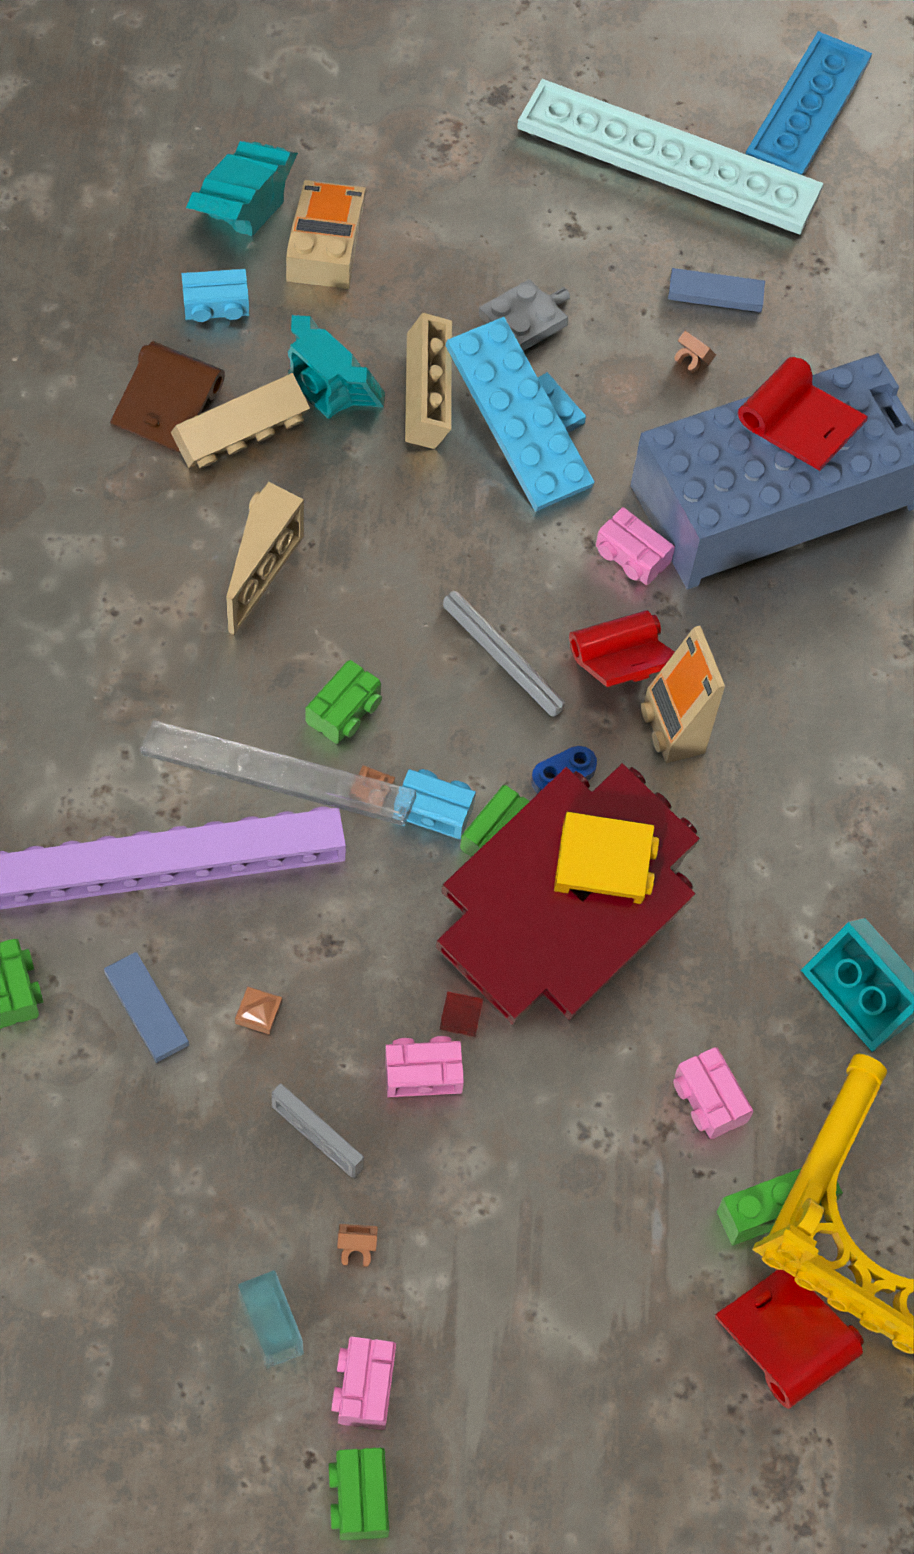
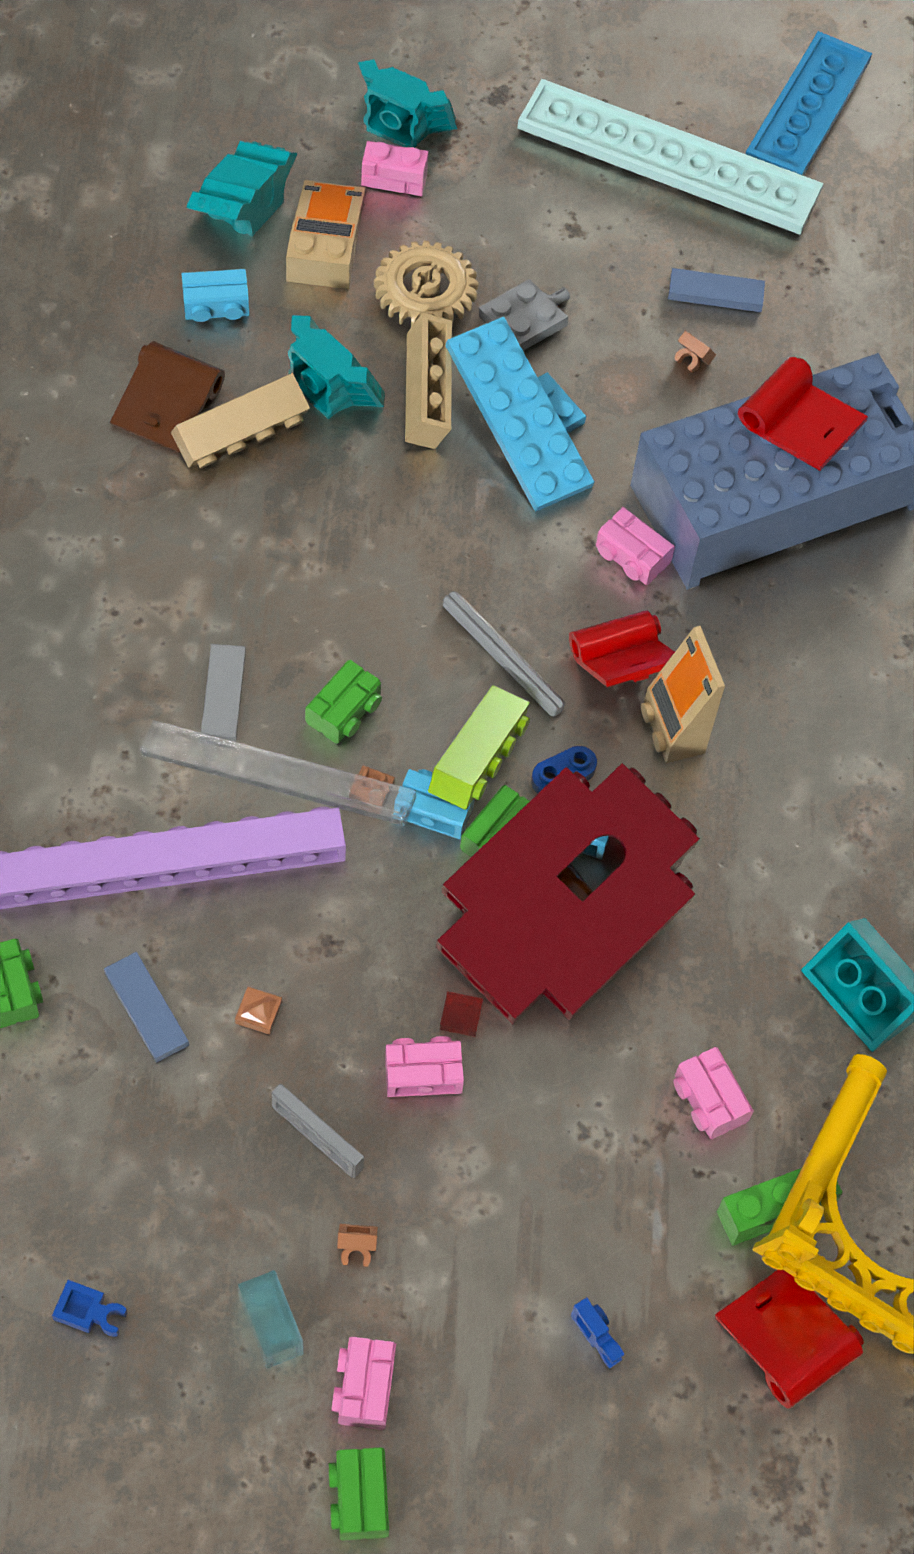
(83, 1307): none -> blue plate
(223, 691): none -> light grey tile
(268, 540): tan slope -> none
(394, 168): none -> bright pink brick
(403, 107): none -> teal slope
(425, 295): none -> tan gear
(479, 748): none -> lime brick
(593, 1325): none -> blue plate
(606, 856): yellow panel -> none

